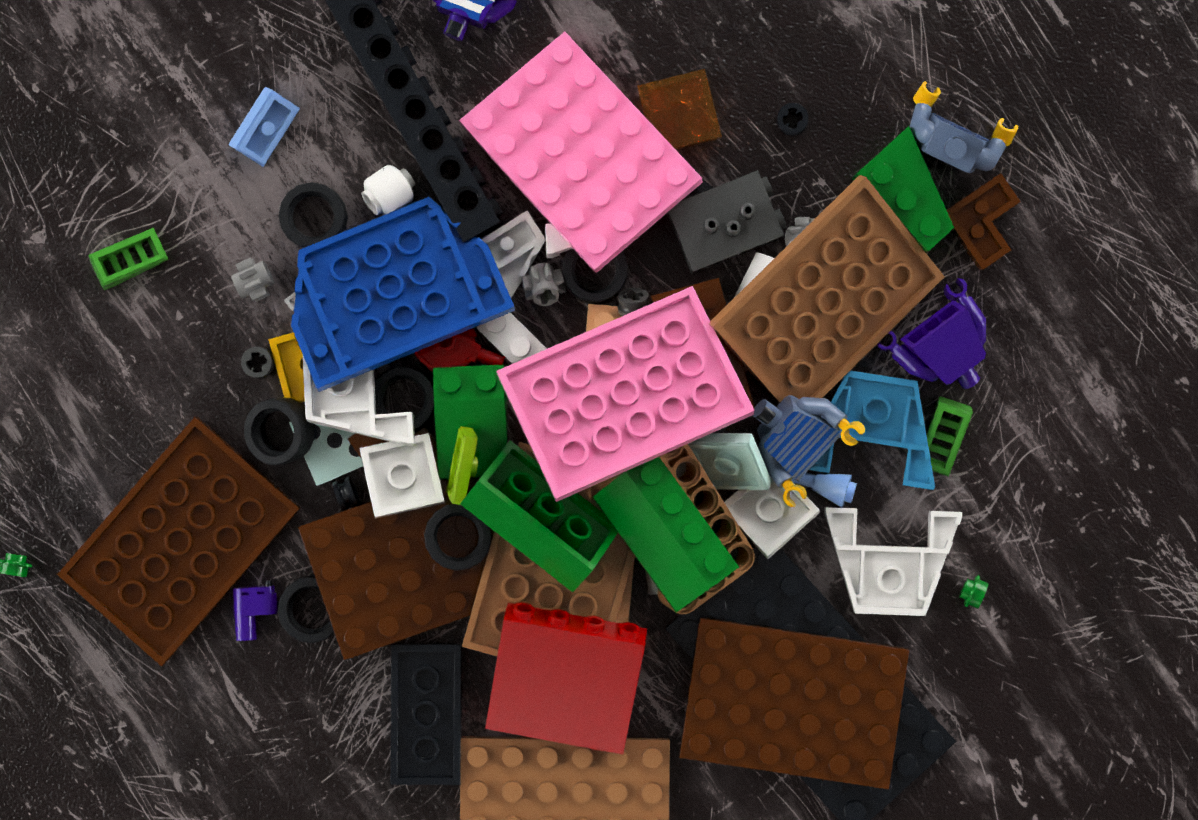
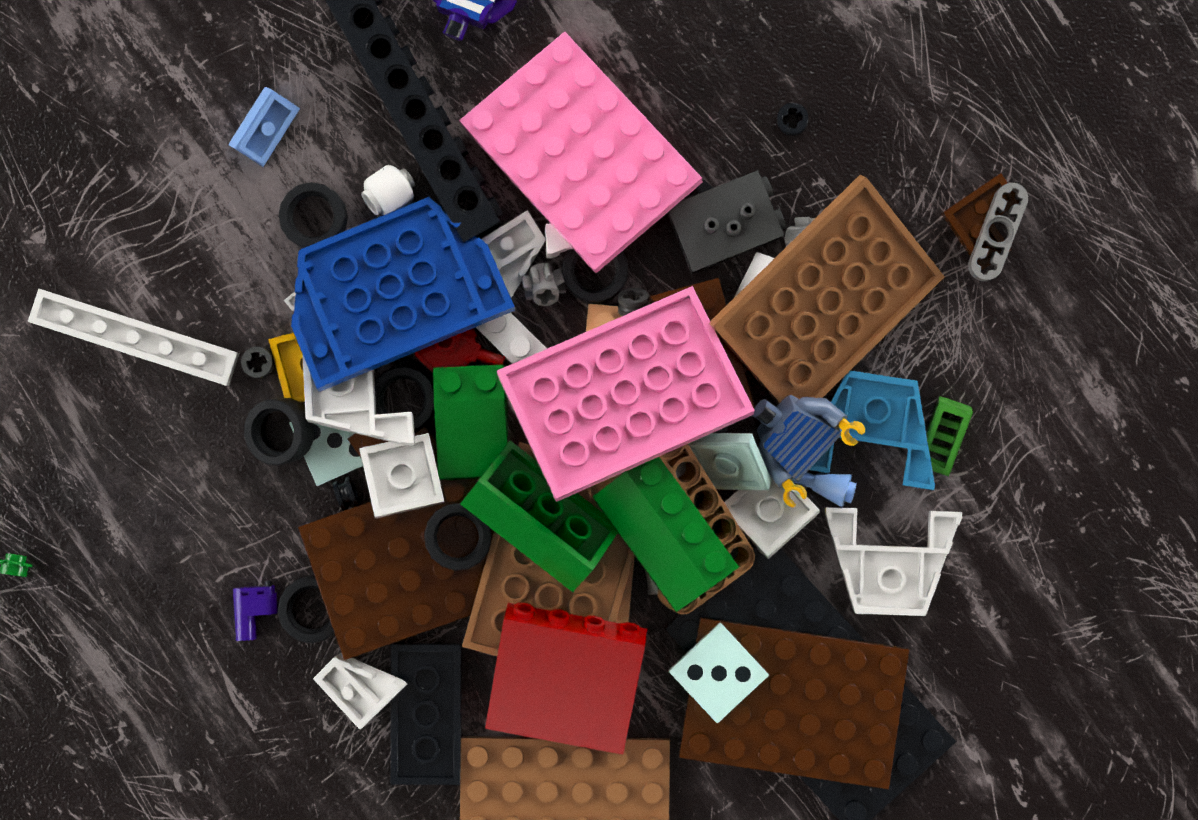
(110, 252): bright green slope -> none
(133, 337): none -> white plate
(179, 541): reddish brown plate -> none
(252, 279): light grey gear -> none
(358, 688): none -> white wing
(463, 465): lime plate -> none
(681, 109): clear orange plate -> none
(718, 672): none -> light aqua tile
(909, 189): green wedge -> none
(945, 343): dark purple torso -> none
(953, 142): sand blue torso -> none
(974, 592): green plate -> none
(998, 204): none -> light grey beam

